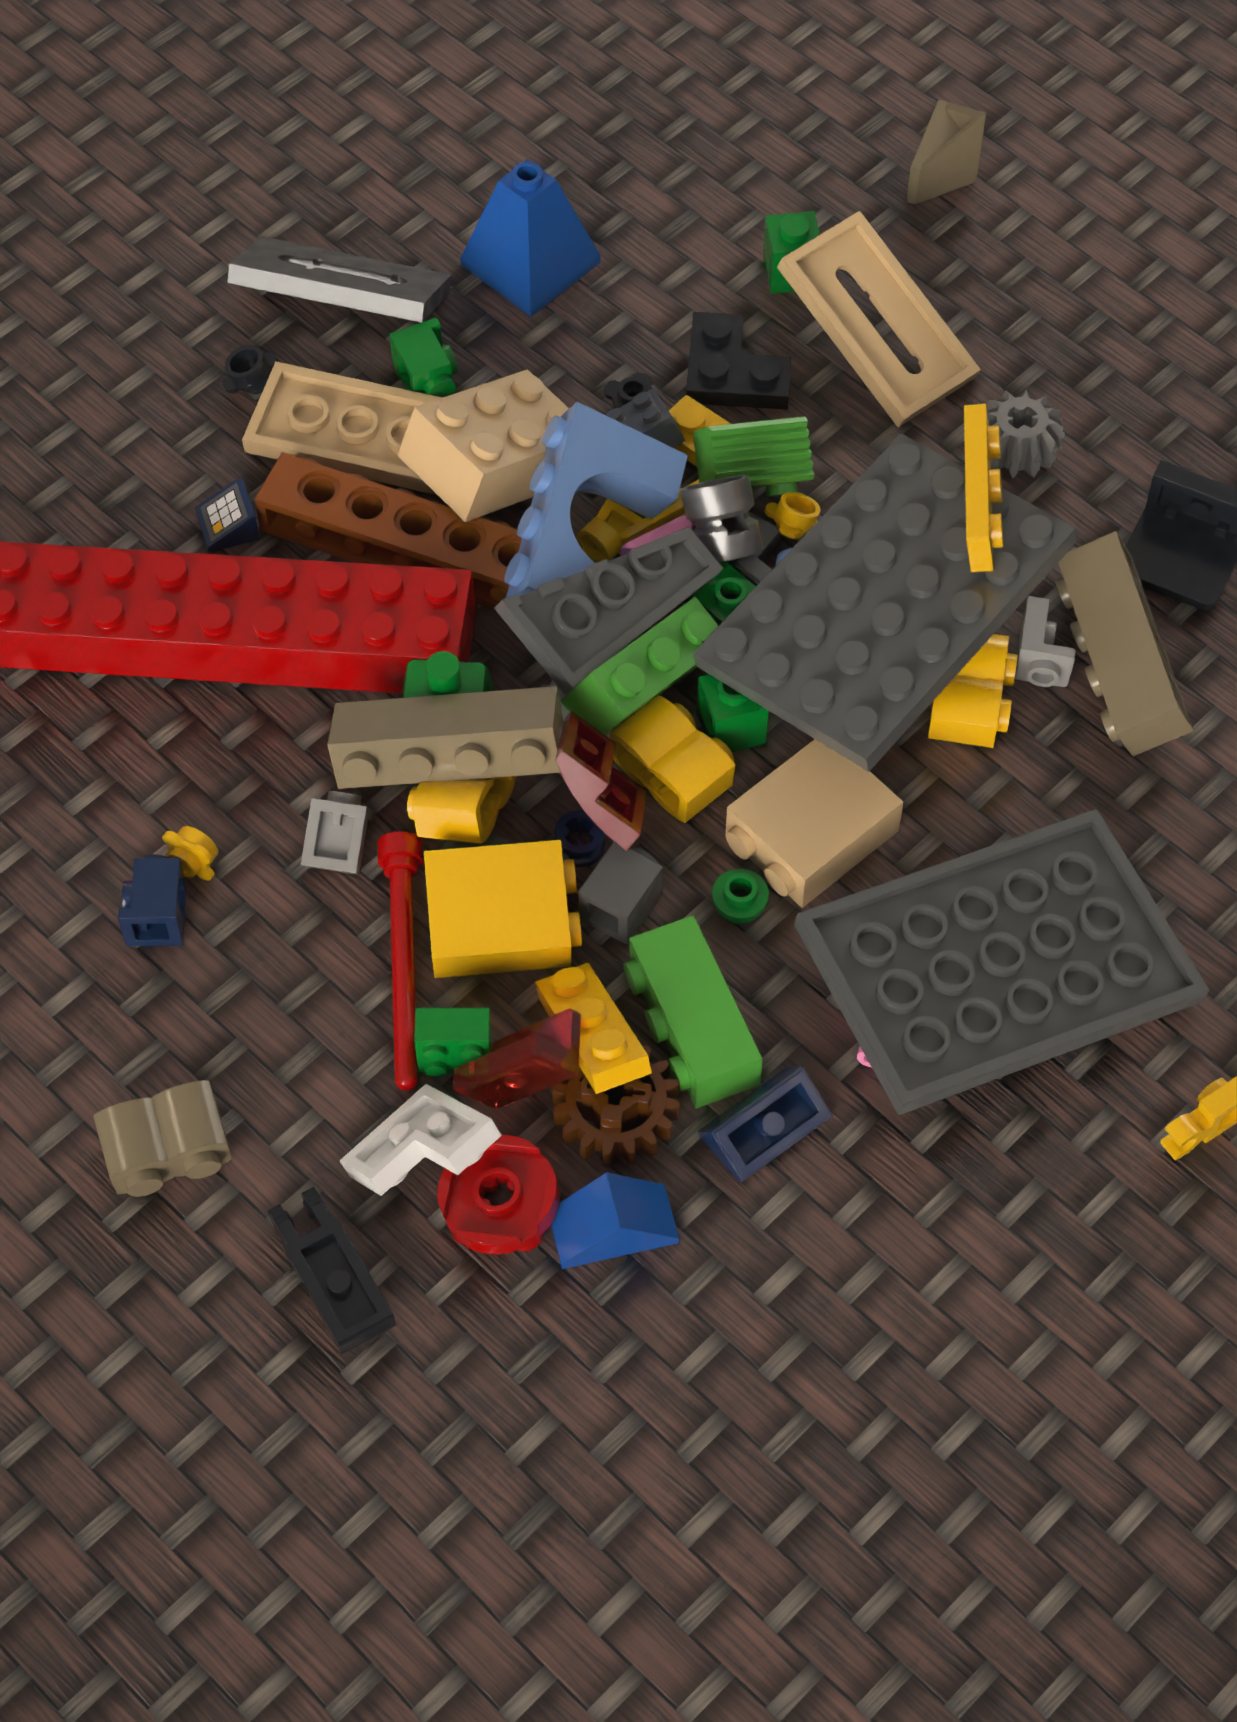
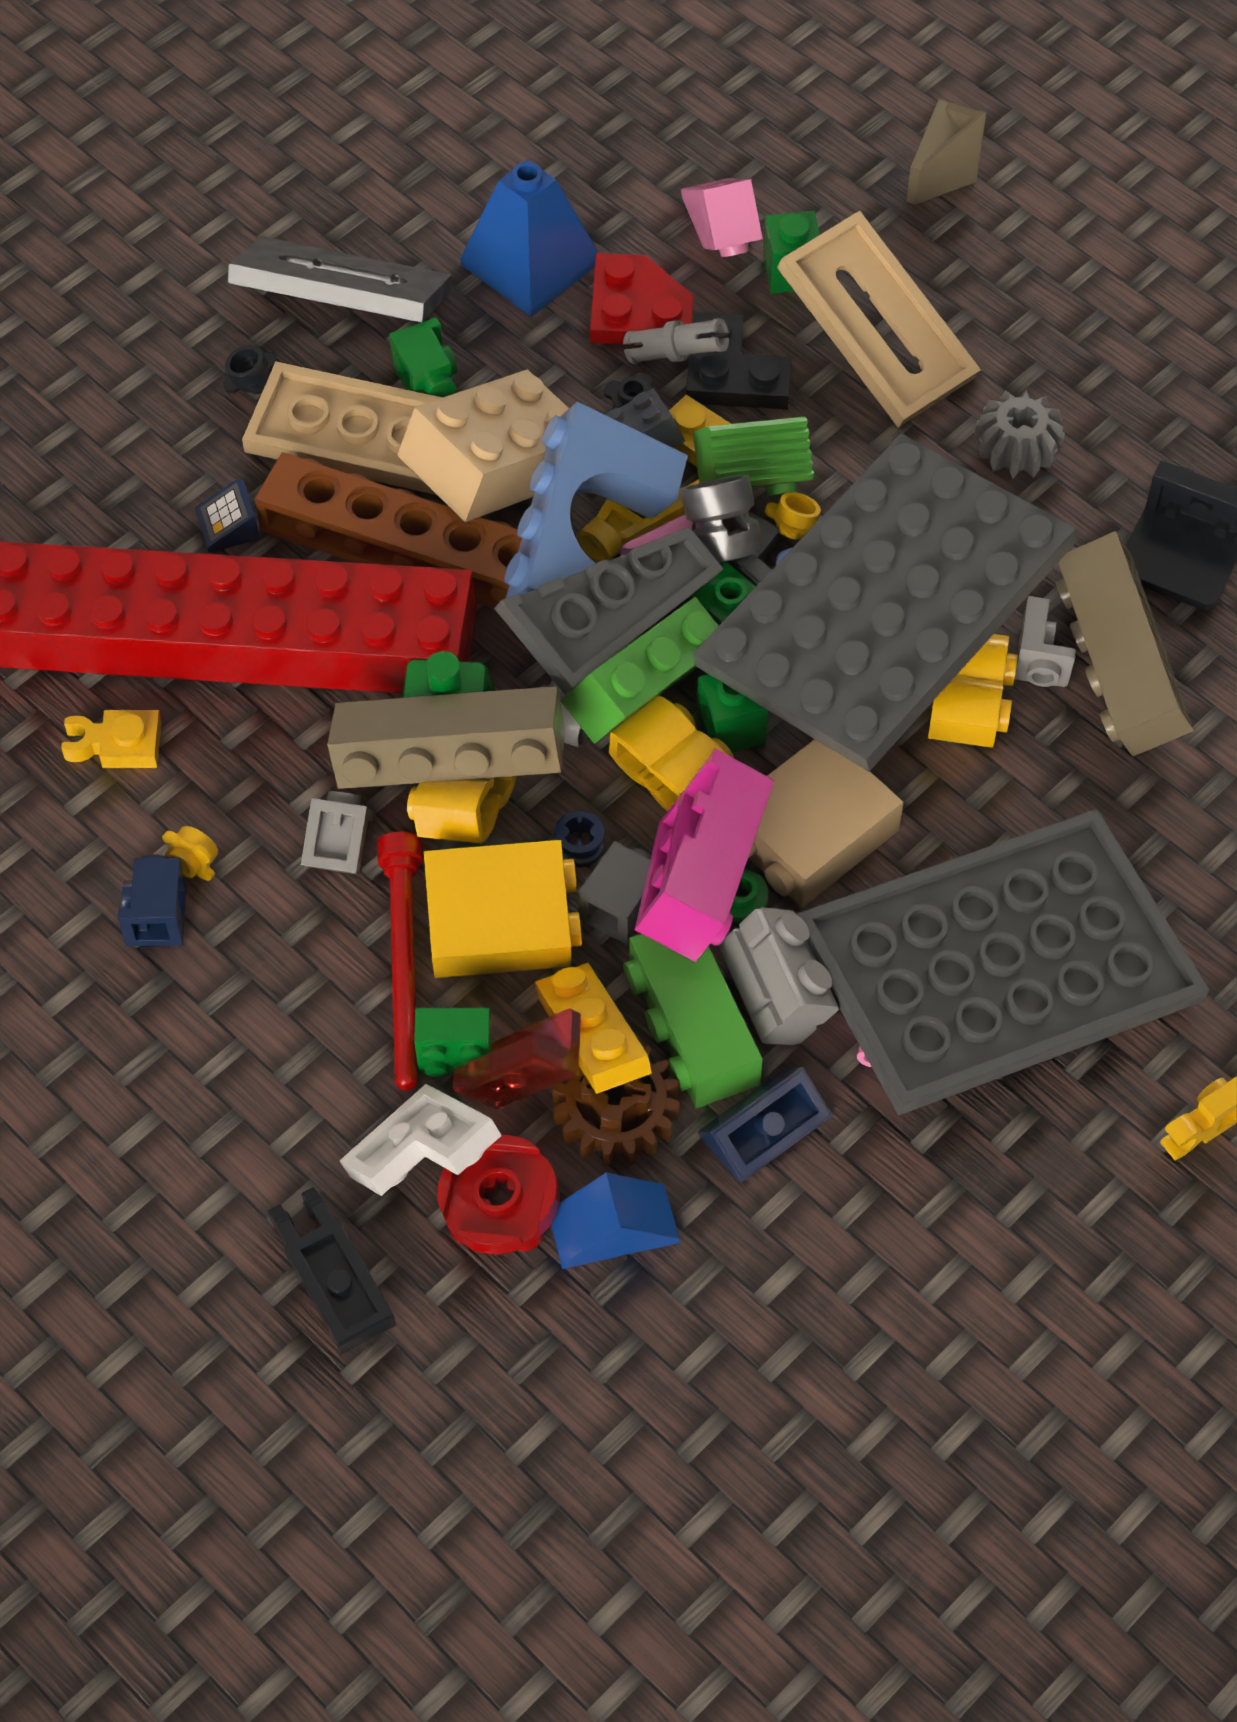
(121, 741): none -> yellow plate
(162, 1138): dark tan brick -> none
(600, 789): dark red slope -> none
(634, 295): none -> red plate
(676, 341): none -> light grey pin
(702, 856): none -> dark pink wedge
(724, 215): none -> bright pink slope
(779, 976): none -> light grey brick
(982, 487): yellow plate -> none

